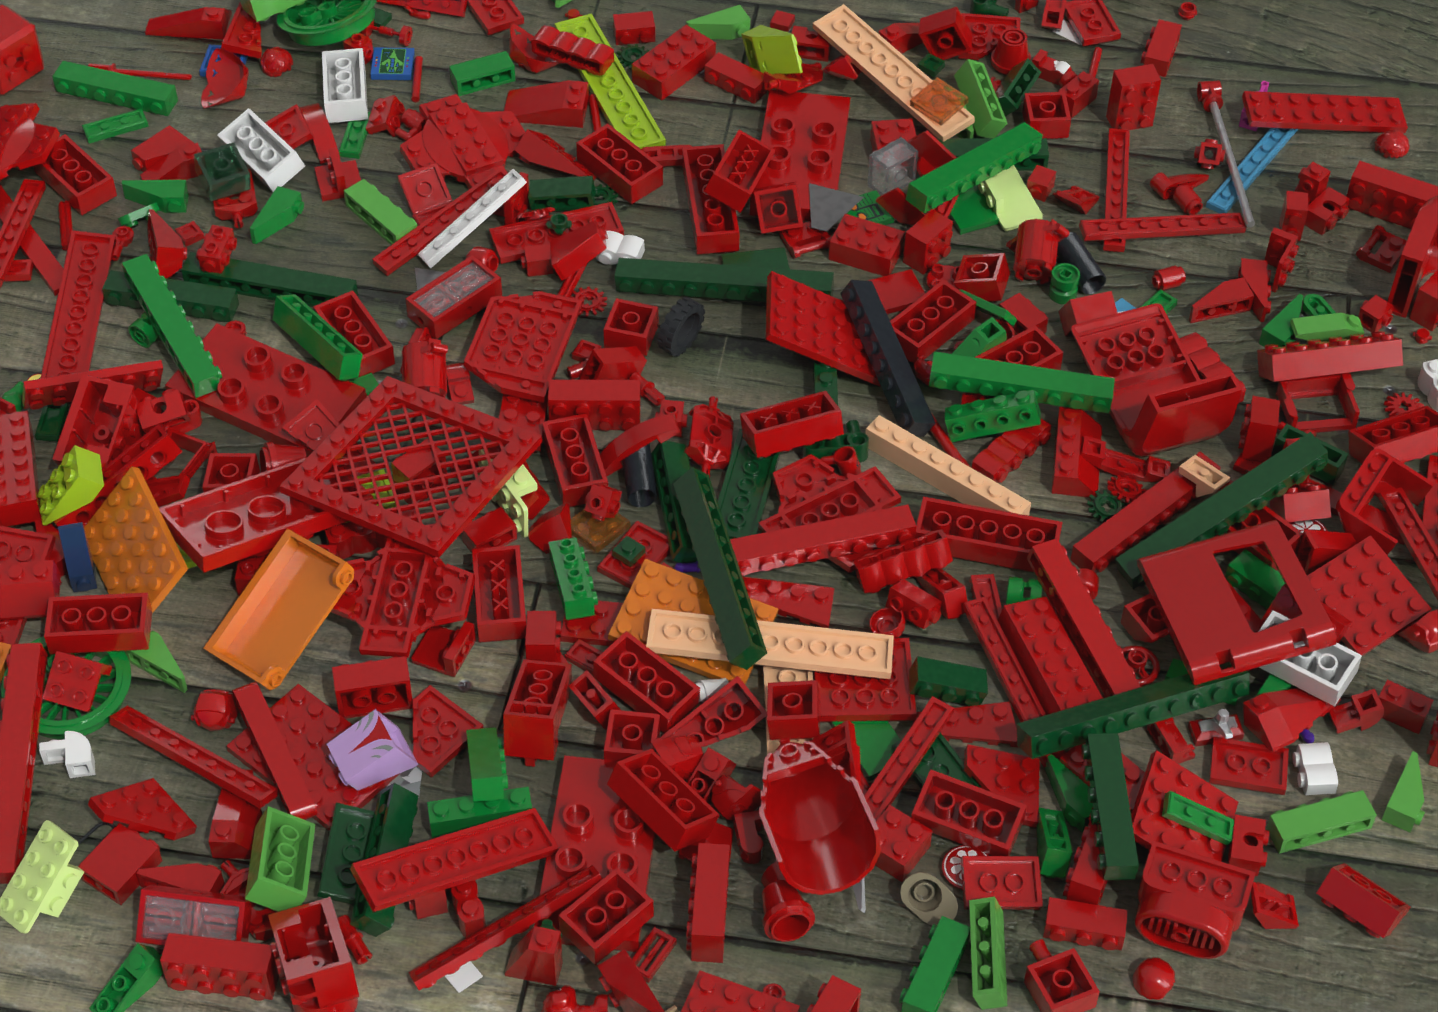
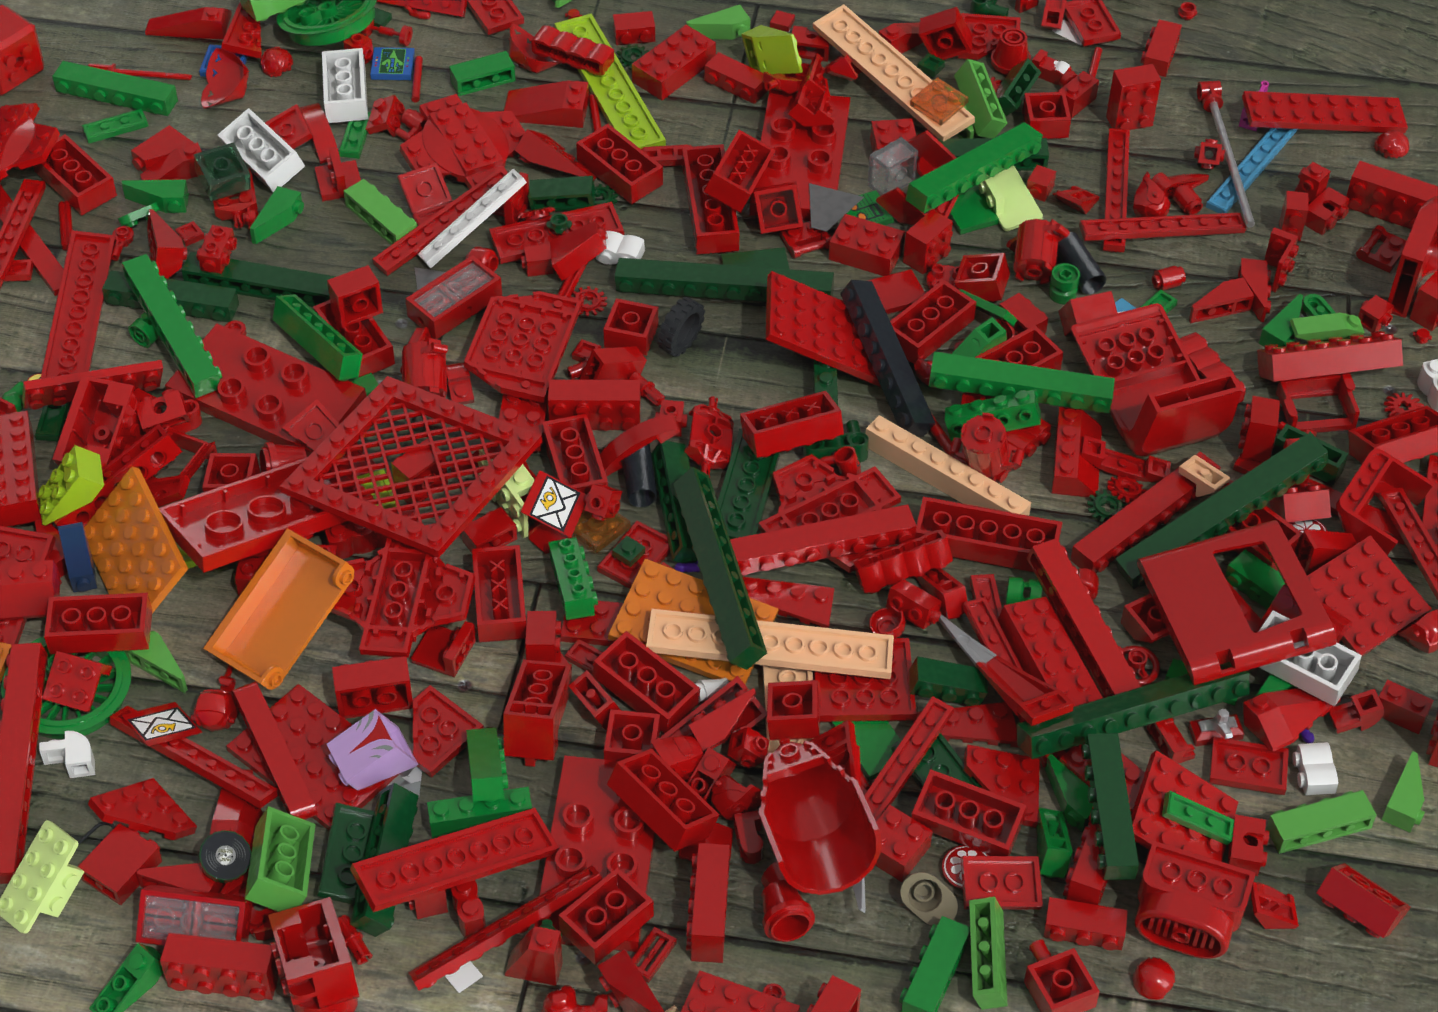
(161, 723): none -> sticker
(224, 856): none -> black tile
(227, 683): none -> red hand
(250, 216): none -> red plate
(355, 296): none -> red brick
(554, 503): none -> sticker
(717, 726): none -> red slope
(748, 747): none -> red brick
(812, 99): none -> red wedge
(986, 446): none -> red container
(1021, 691): none -> red plate
(1150, 199): none -> red helmet

